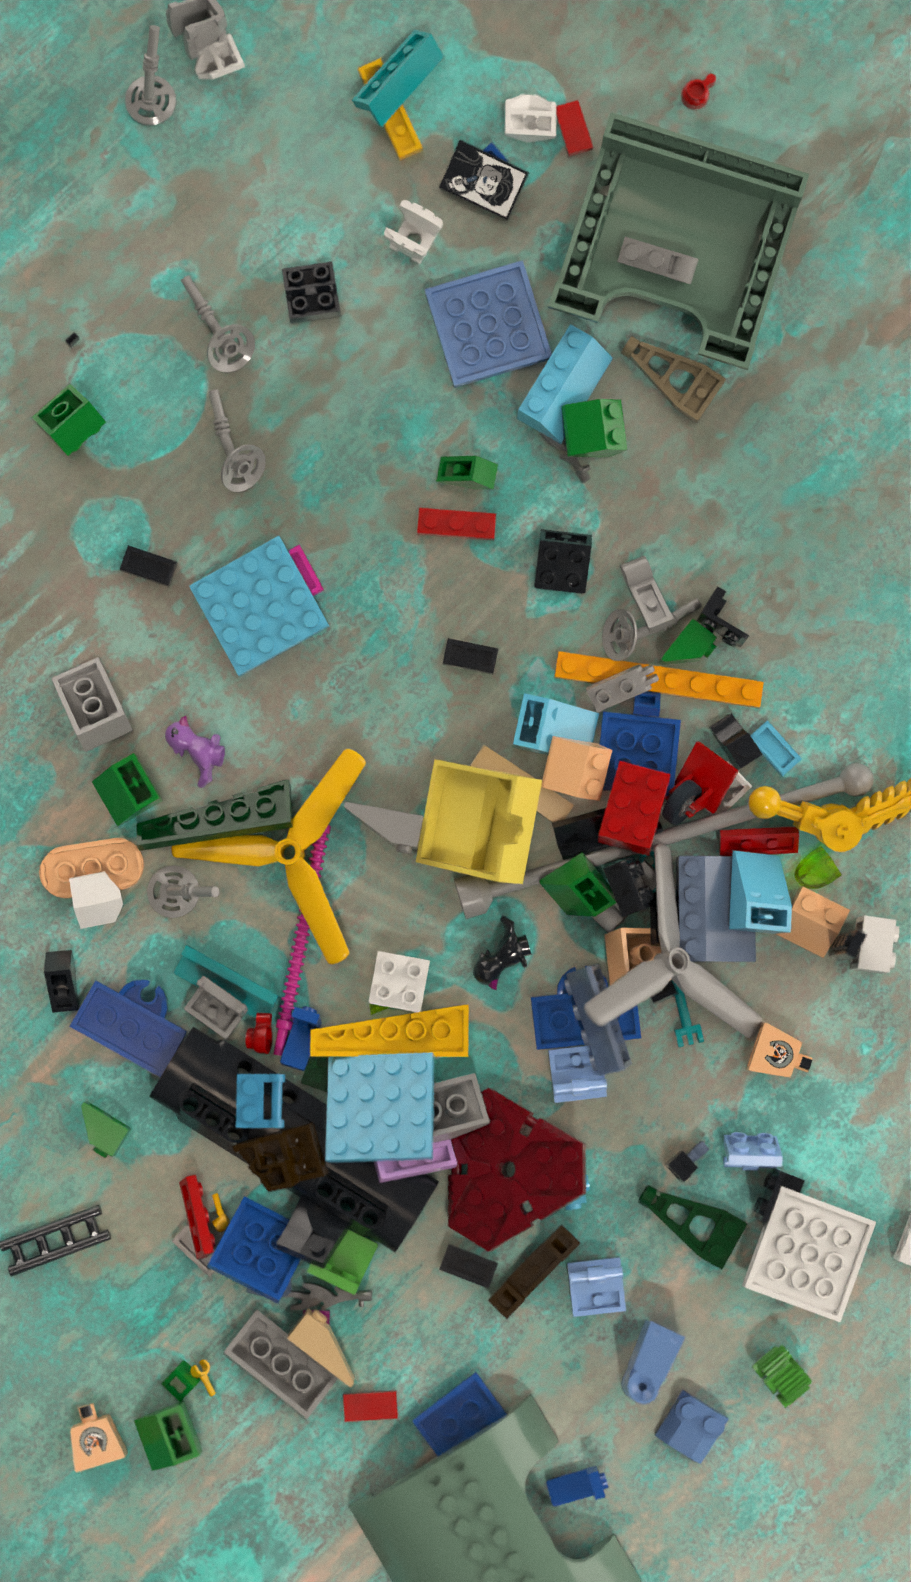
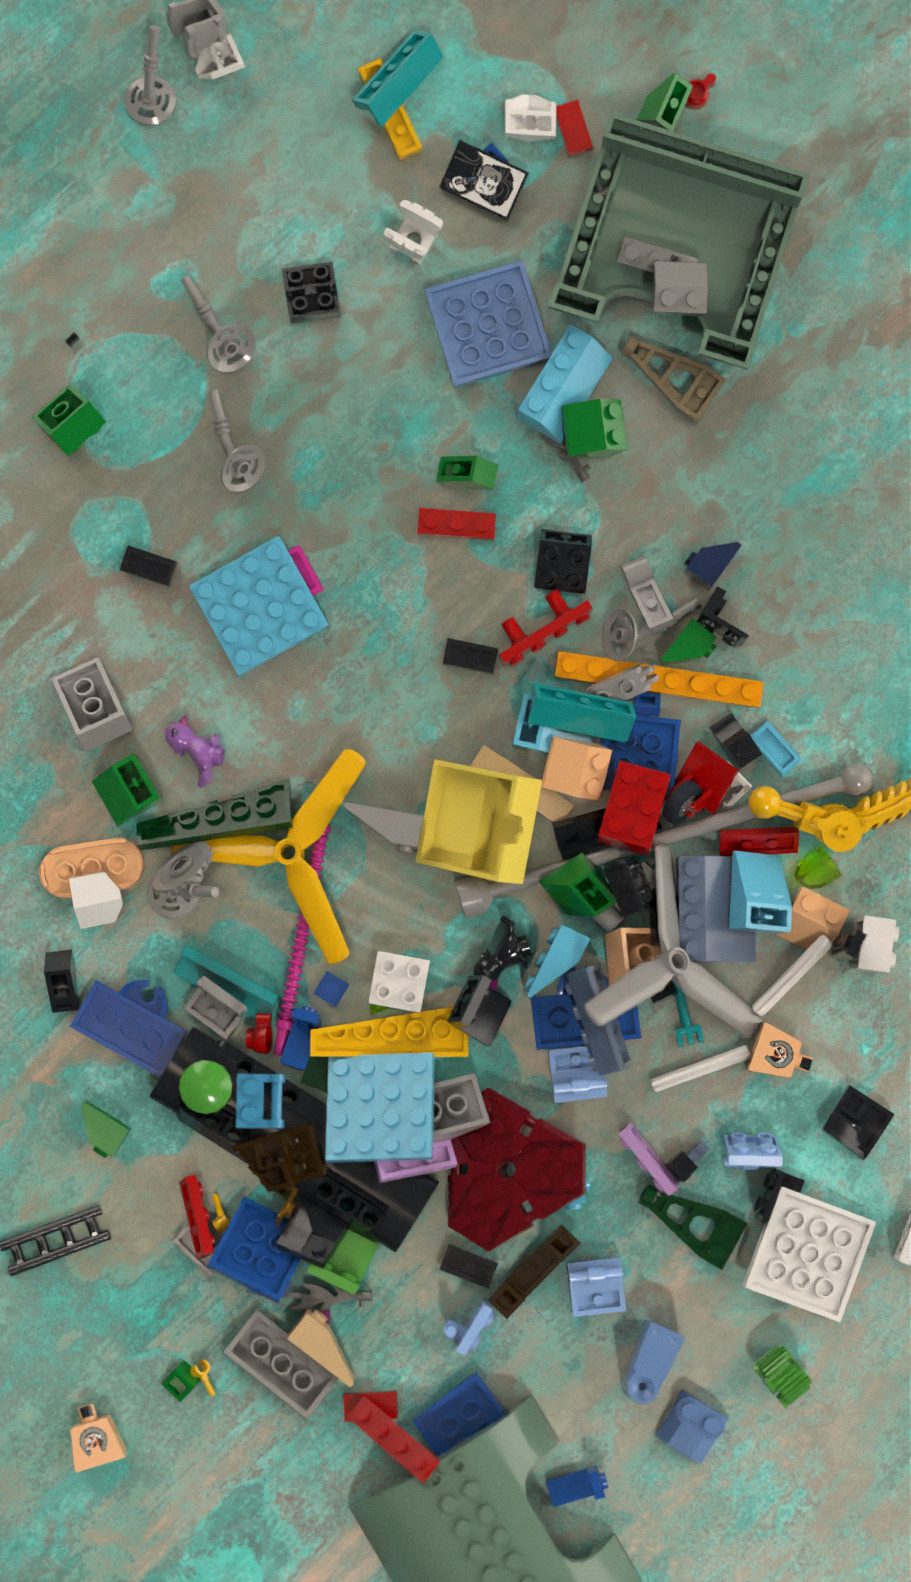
(168, 1436): green slope -> none
(183, 868): none -> light grey gear
(205, 1087): none -> bright green dish
(289, 1206): none -> pearl gold bracket
(331, 989): none -> blue plate
(393, 1439): none -> red plate
(467, 1337): none -> light blue plate
(479, 1010): none -> black bracket
(524, 643): none -> red plate
(564, 952): none -> medium azure slope
(581, 713): none -> teal panel
(648, 1159): none -> lavender plate
(666, 103): none -> green slope
(680, 289): none -> light grey slope
(700, 1068): none -> white axle
(710, 563): none -> dark blue slope
(792, 975): none -> white axle
(857, 1122): none -> black plate

